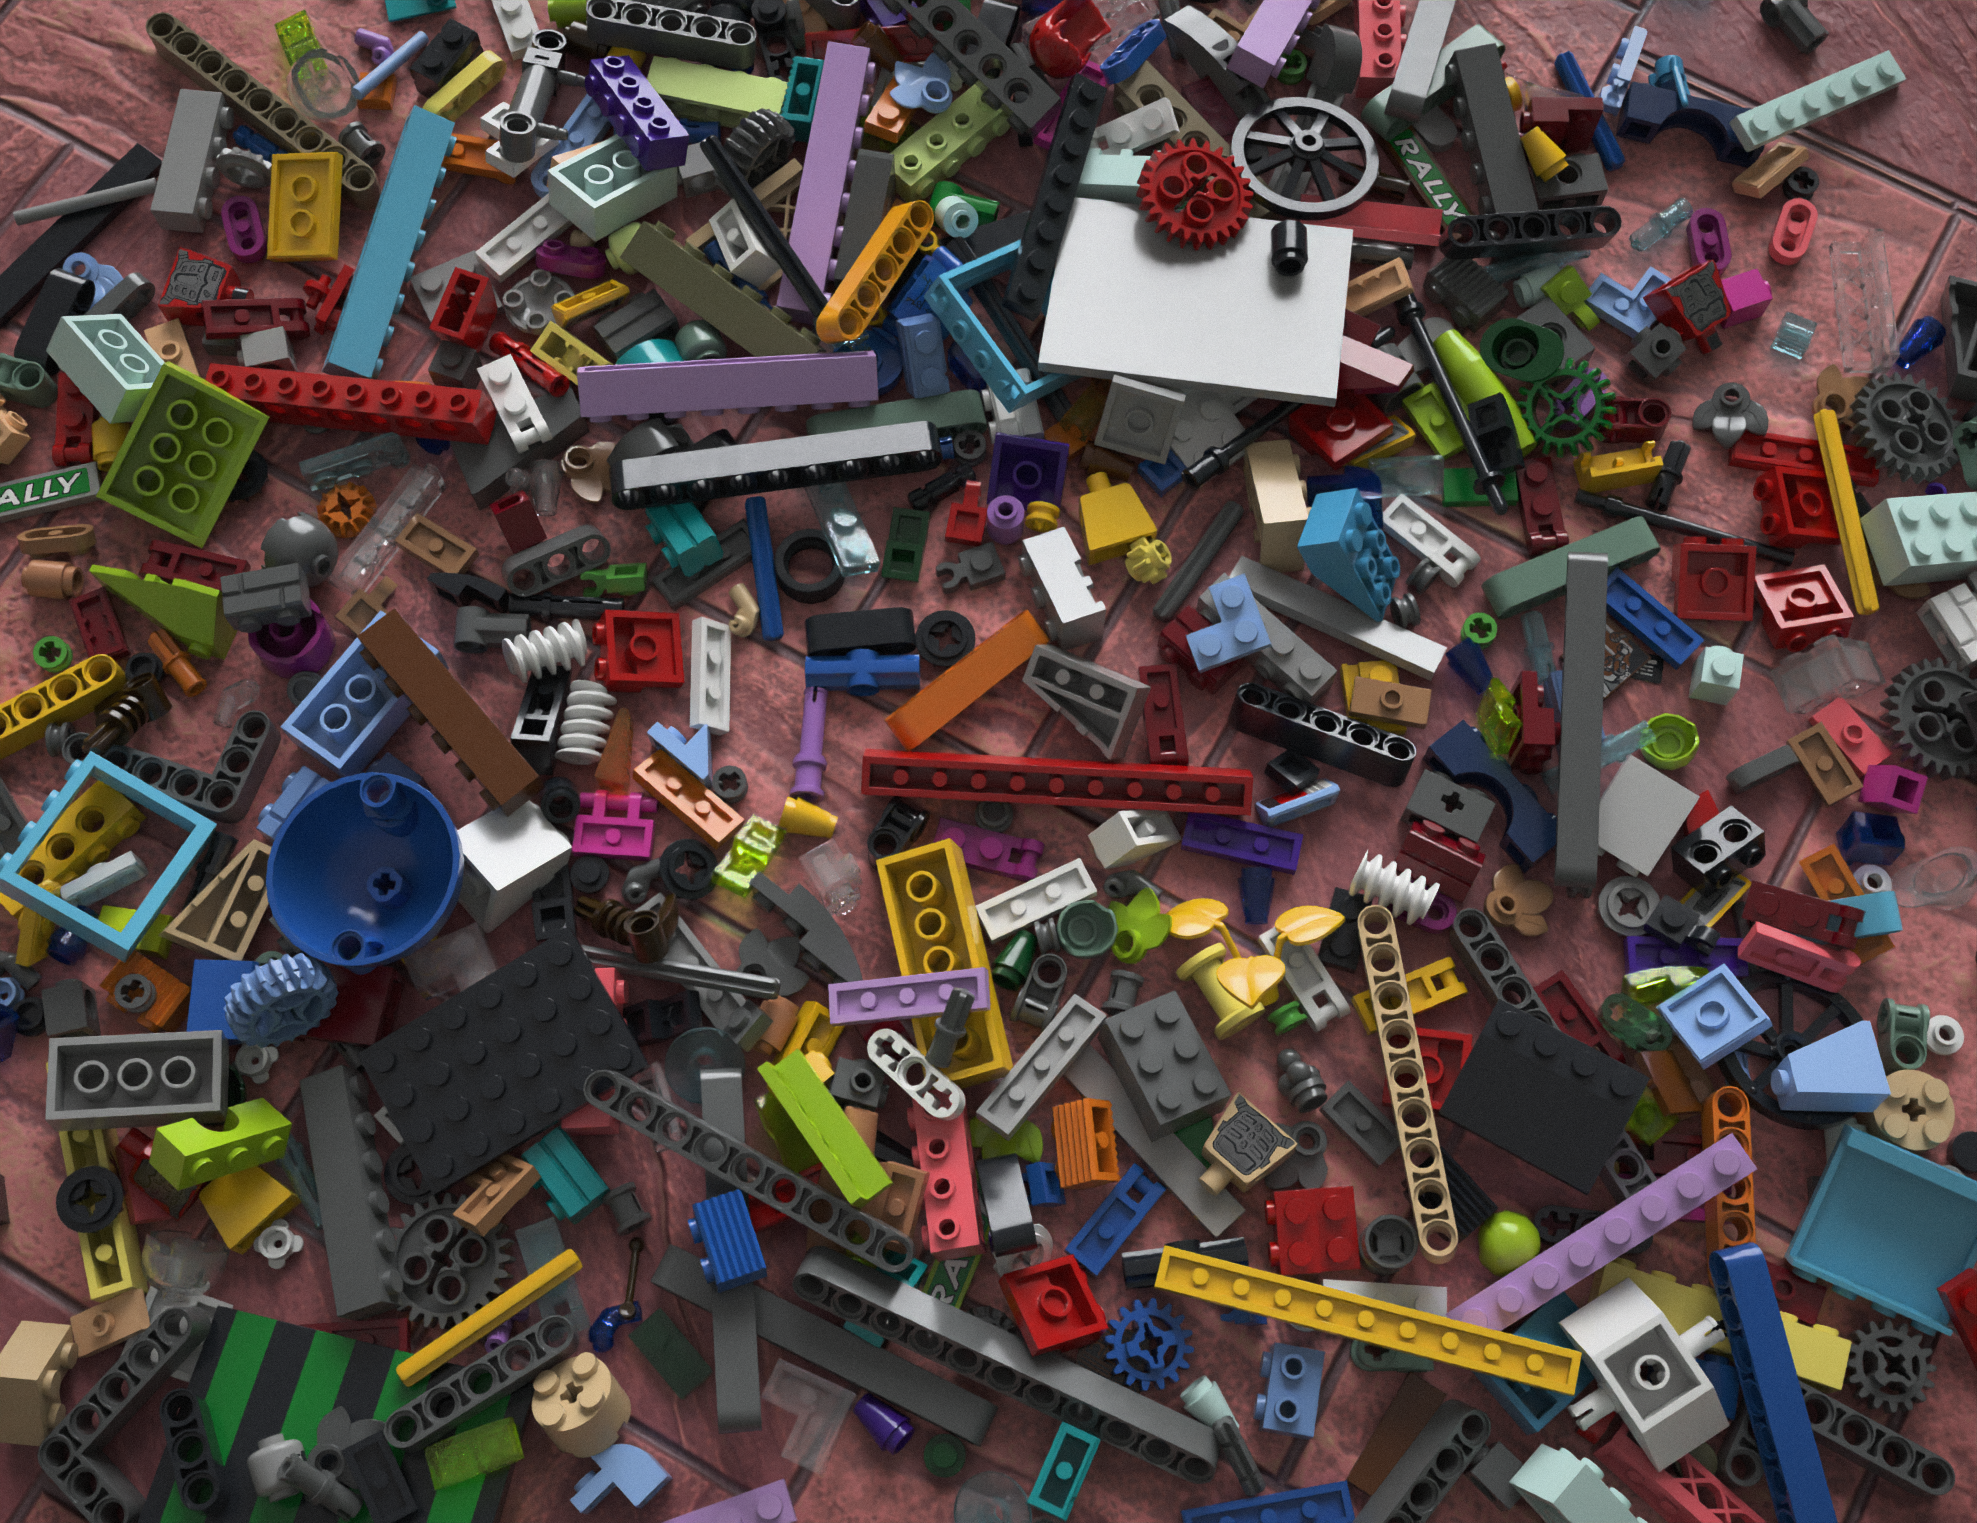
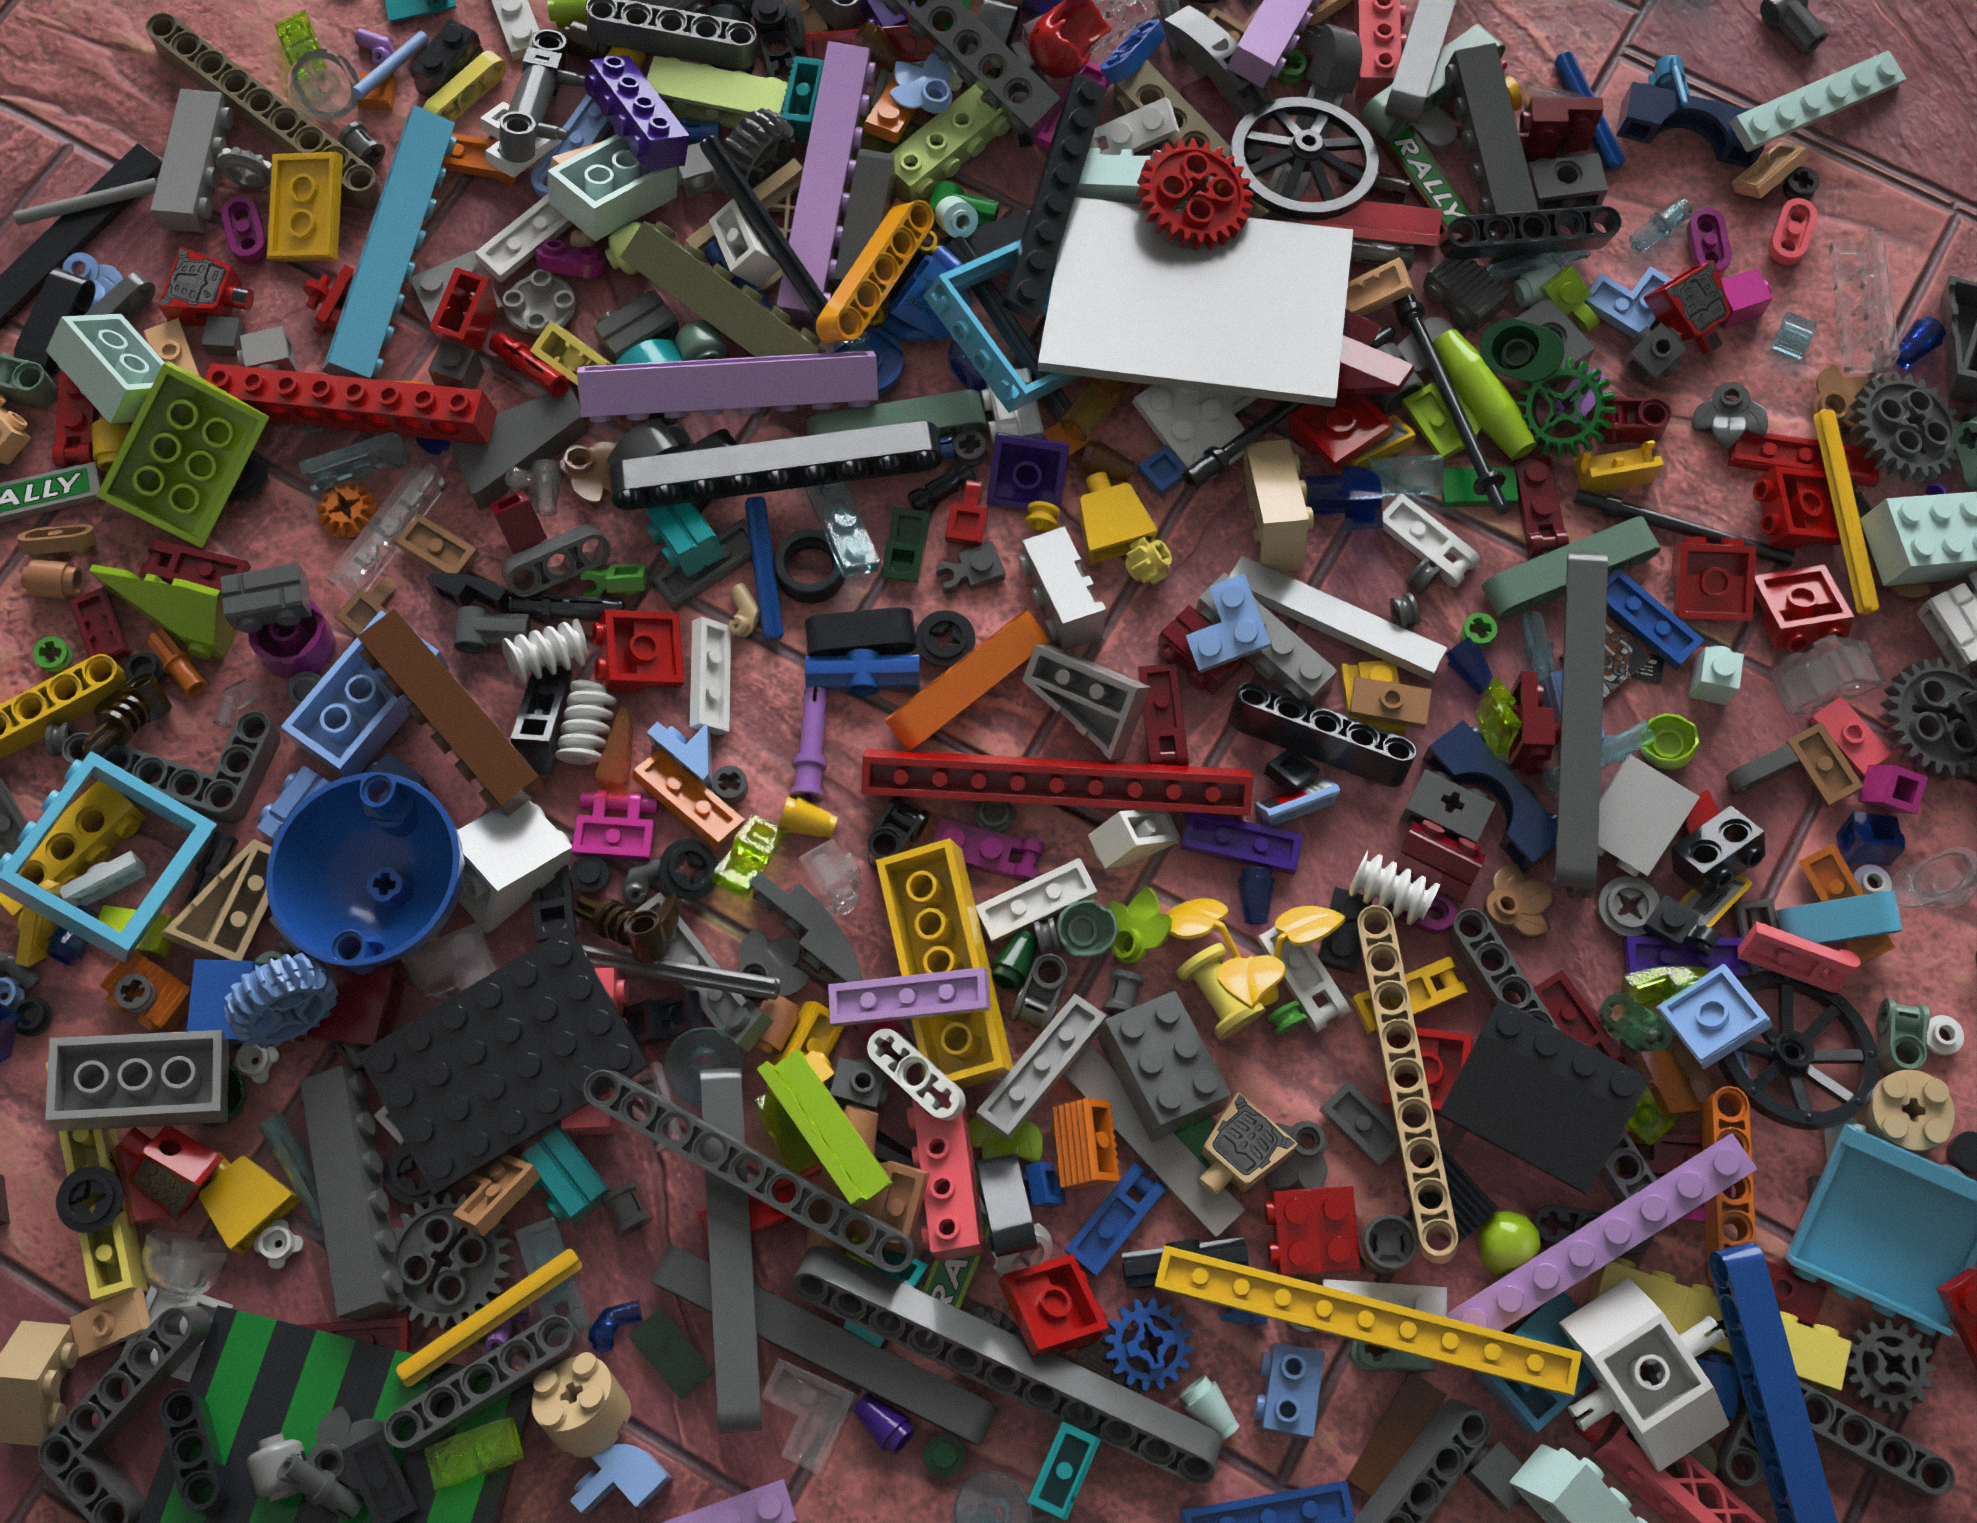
(70, 1010): dark grey brick -> none
(193, 1155): lime arch -> none
(243, 316): dark red plate -> none
(256, 143): blue axle -> none
(304, 542): dark grey cylinder -> none
(514, 403): white plate -> none
(559, 810): black brick -> none
(589, 303): yellow slope -> none
(627, 1309): dark brown hinge -> none
(728, 1241): blue brick -> none
(922, 355): medium blue brick -> none
(950, 1027): dark grey axle -> none
(1005, 519): medium lavender brick -> none
(1128, 884): dark grey arm -> none
(1139, 419): light grey plate -> none
(1198, 561): dark grey axle -> none
(1239, 1455): dark grey axle -> none
(1289, 247): black brick -> none
(1301, 1082): dark grey piece -> none
(1349, 551): dark azure slope -> none
(1496, 433): black slope -> none
(1543, 154): yellow cone -> none
(1621, 74): light blue hinge -> none
(1669, 475): black axle -> none
(1801, 914): dark red plate -> none
(1833, 1074): light blue slope -> none

